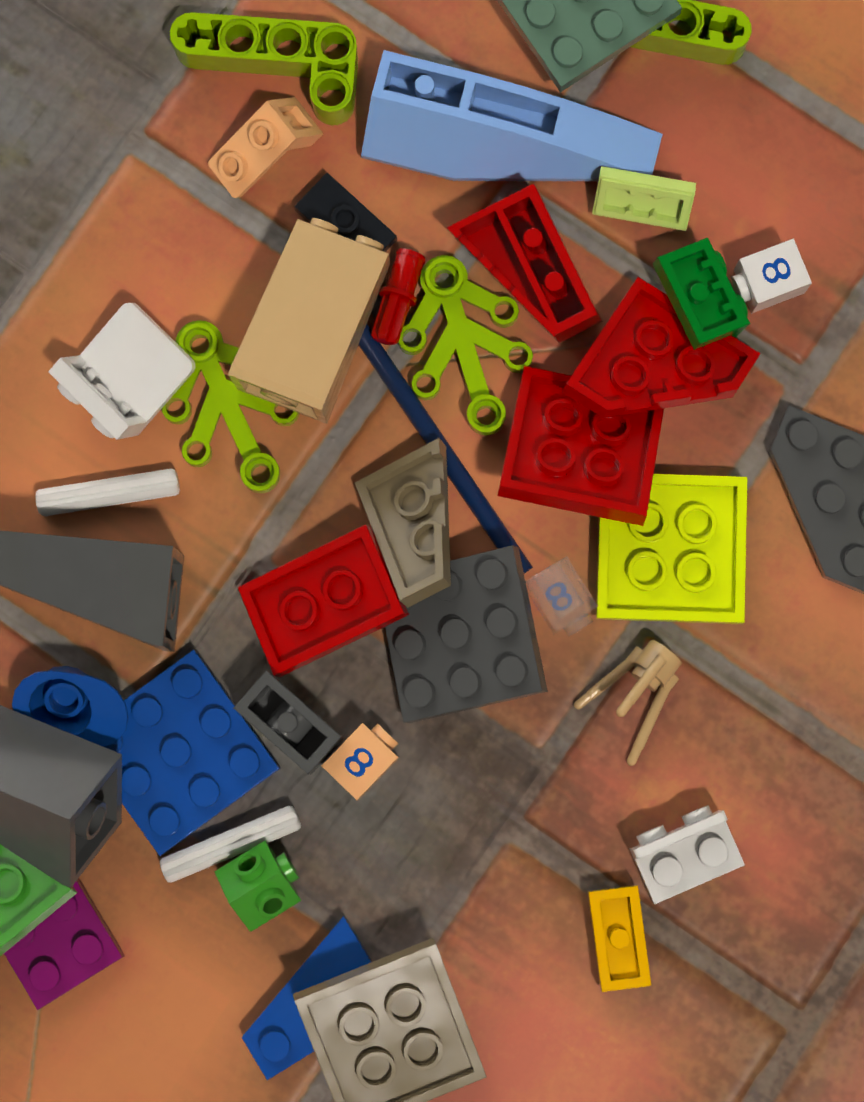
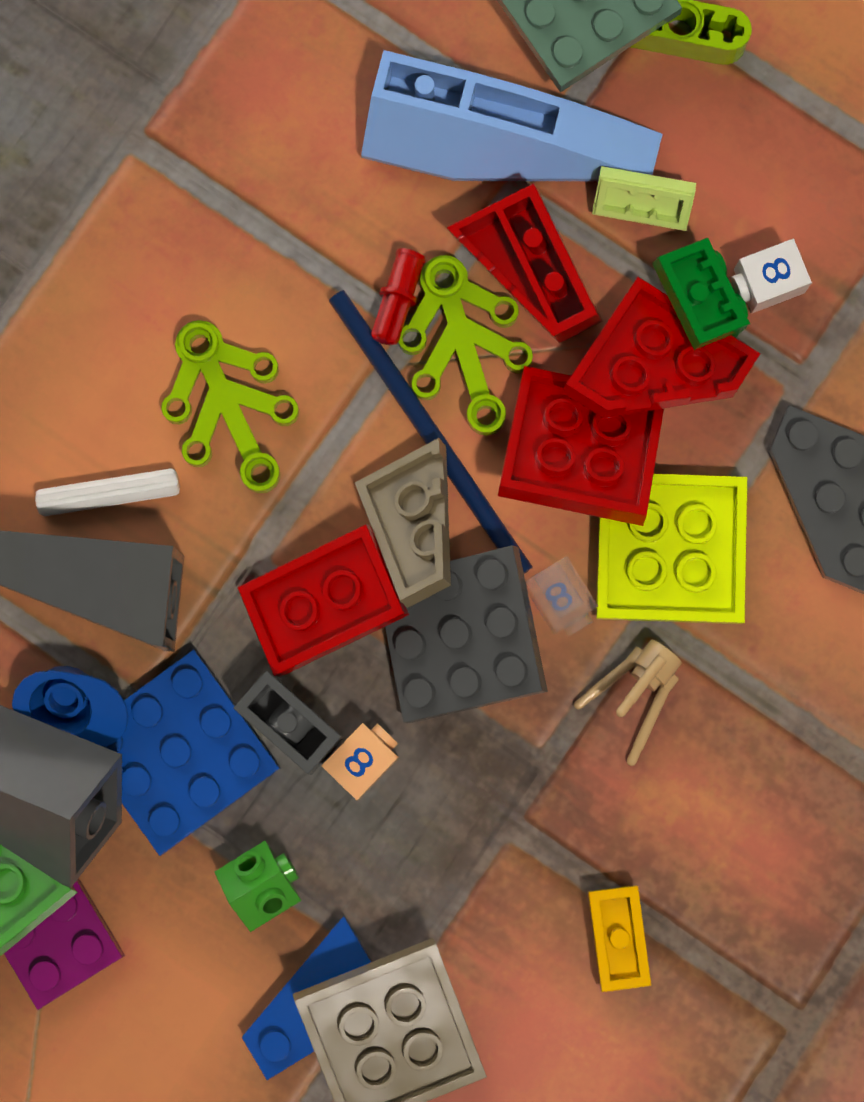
(124, 373): white bracket -> none
(229, 844): white axle -> none
(261, 142): light nougat bracket -> none
(263, 57): lime beam -> none
(310, 319): tan slope -> none
(335, 205): black plate -> none
(686, 855): white bracket -> none

